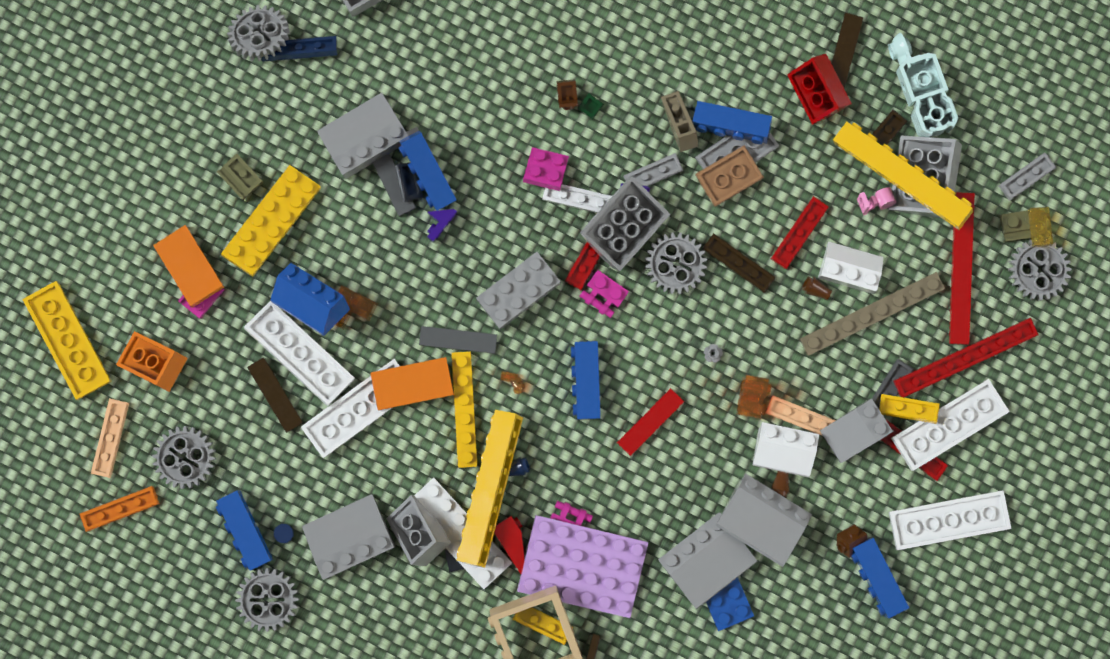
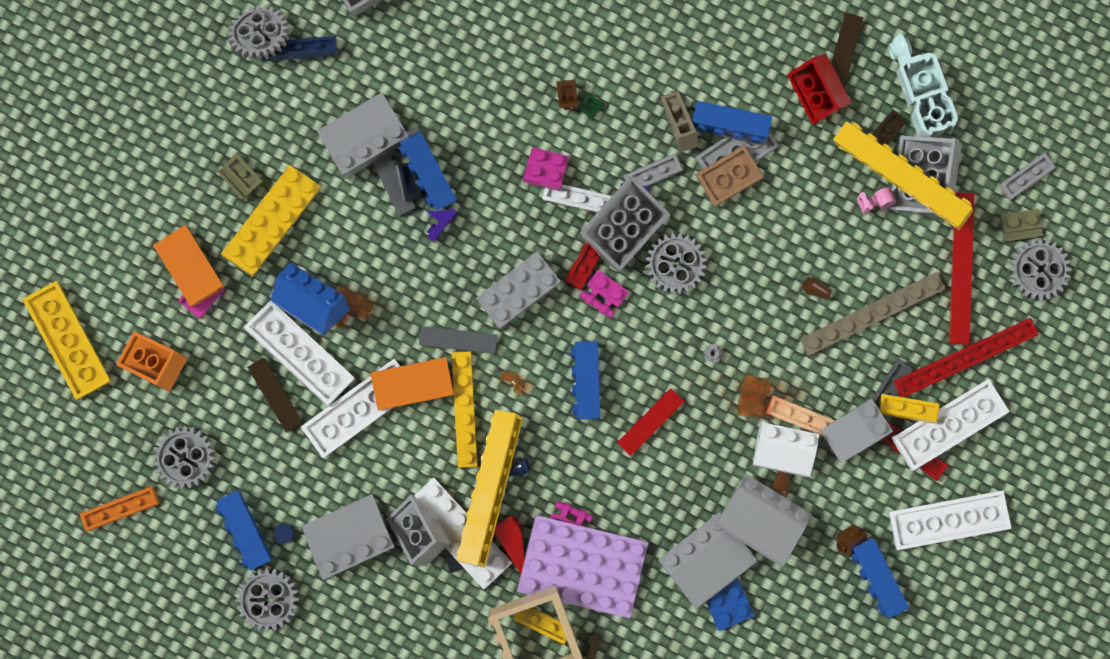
(110, 438): light nougat tile -> none
(738, 263): dark brown tile -> none
(799, 232): red tile -> none
(851, 268): white slope -> none
(1040, 226): clear yellow plate -> none

